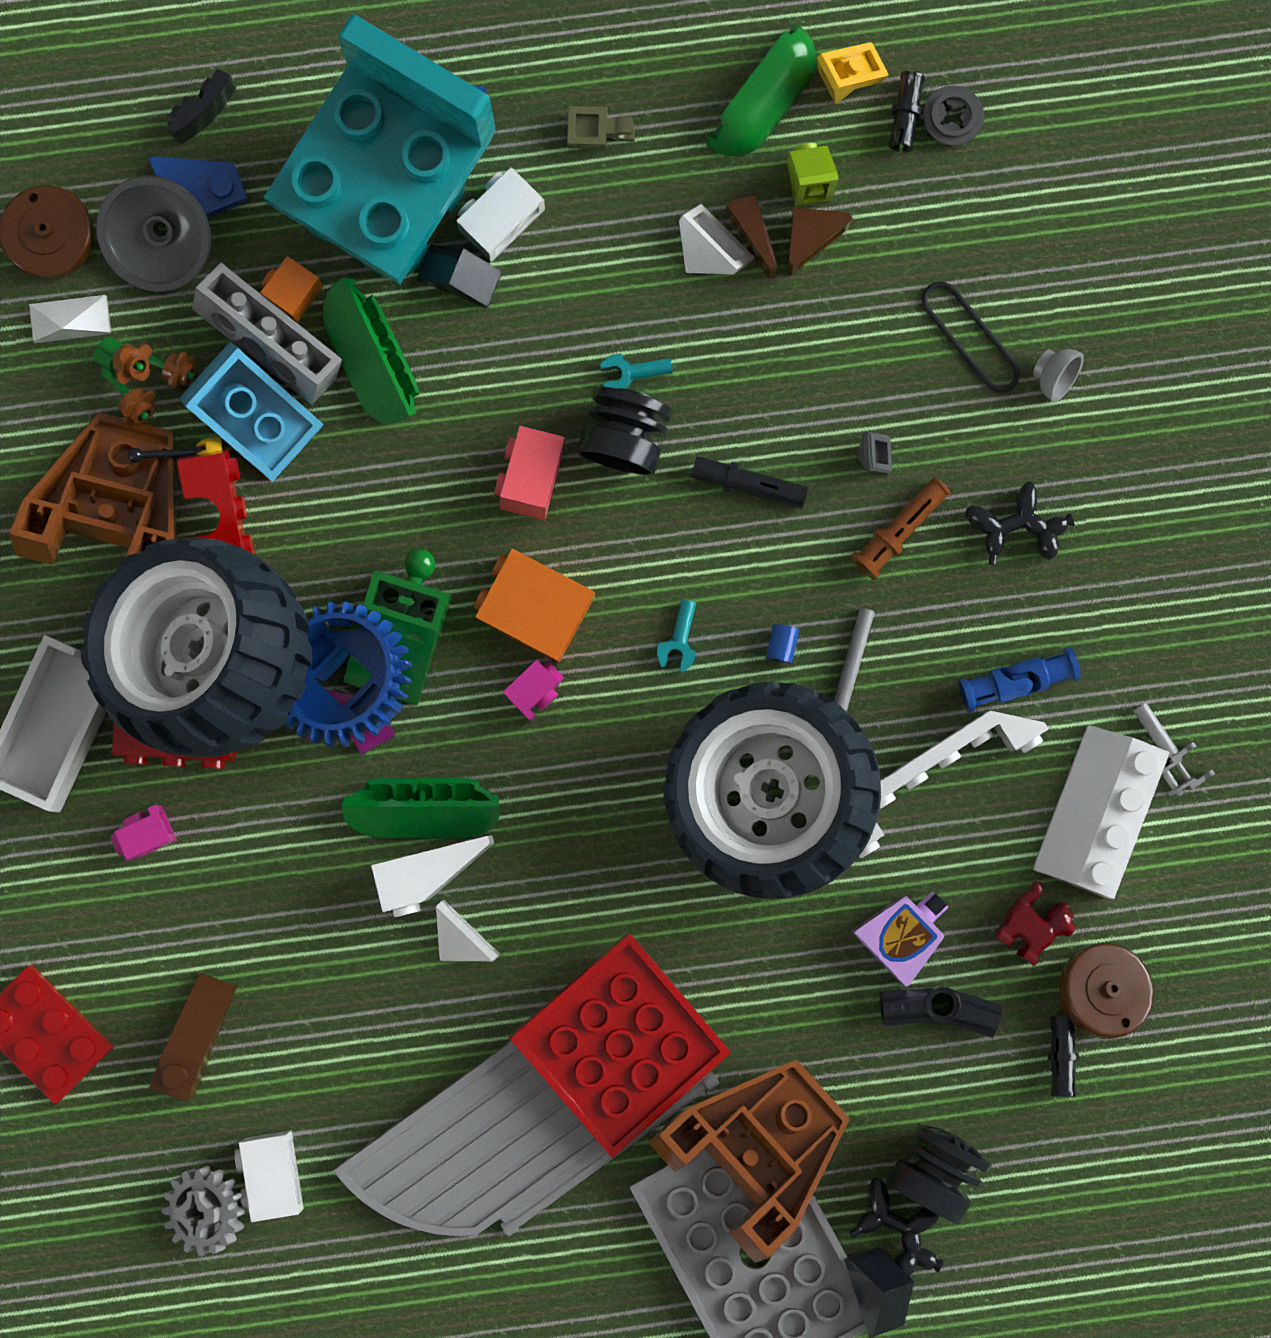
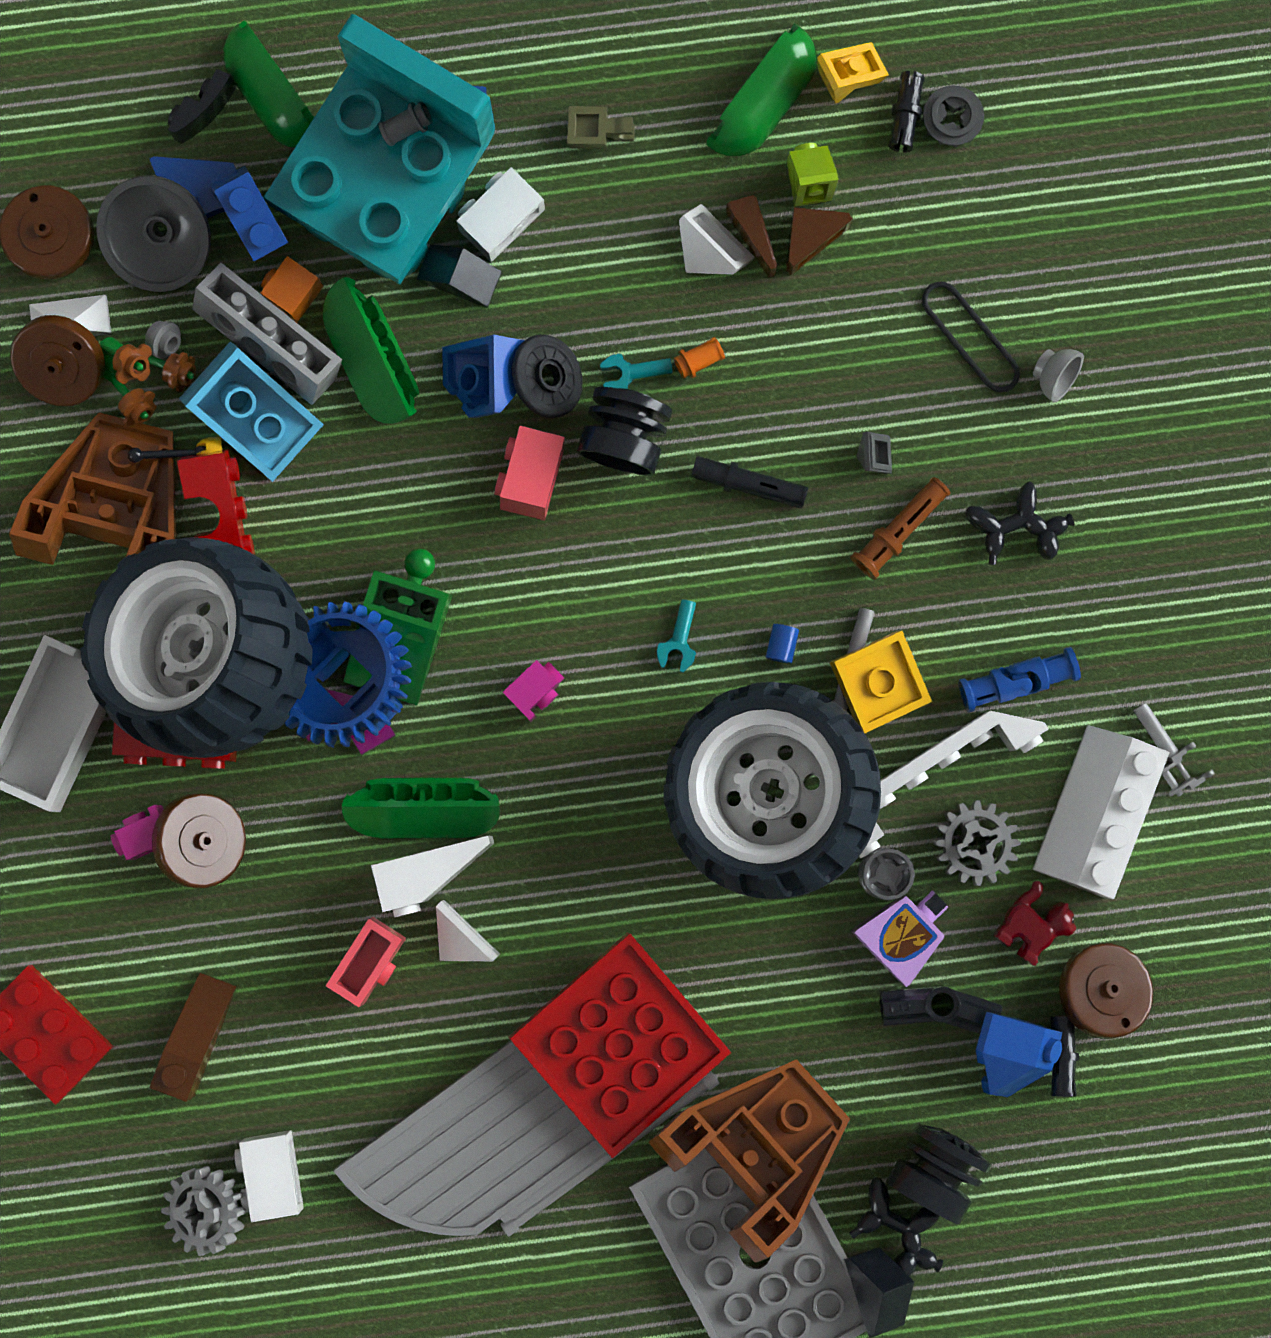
(57, 360): none -> reddish brown wheel
(163, 338): none -> light grey plate
(198, 840): none -> wheel
(249, 213): none -> blue brick
(265, 86): none -> green brick
(366, 962): none -> coral brick
(406, 123): none -> dark grey pin
(481, 373): none -> blue slope
(527, 368): none -> black wheel
(533, 605): orange brick -> none
(698, 358): none -> orange pin
(881, 681): none -> yellow plate
(886, 874): none -> flat silver wheel
(985, 859): none -> light grey gear
(1015, 1053): none -> blue slope

